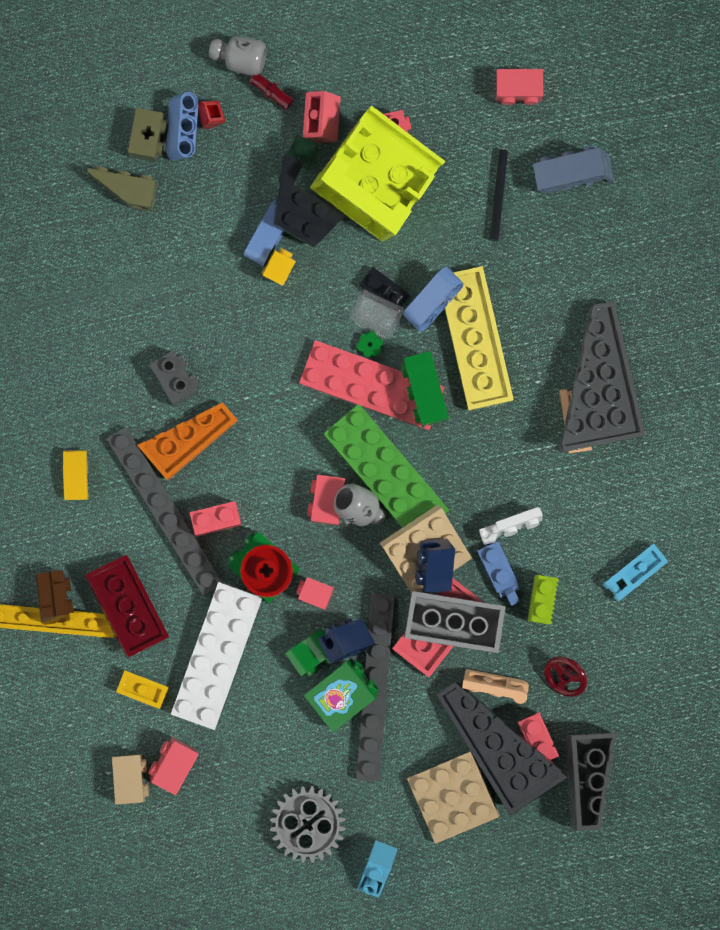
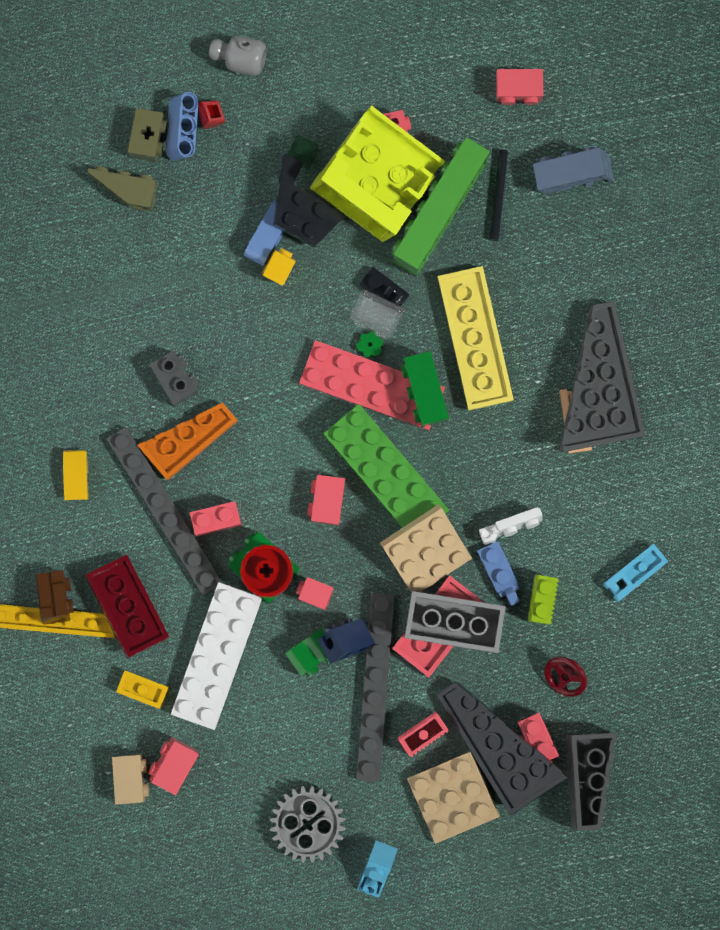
(271, 91): dark red pin -> none
(321, 117): coral brick -> none
(342, 694): green panel -> none
(358, 506): light grey piece -> none
(422, 734): none -> coral brick
(433, 299): medium blue beam -> none
(435, 565): dark blue brick -> none
(440, 208): none -> bright green brick
(496, 685): light nougat plate -> none

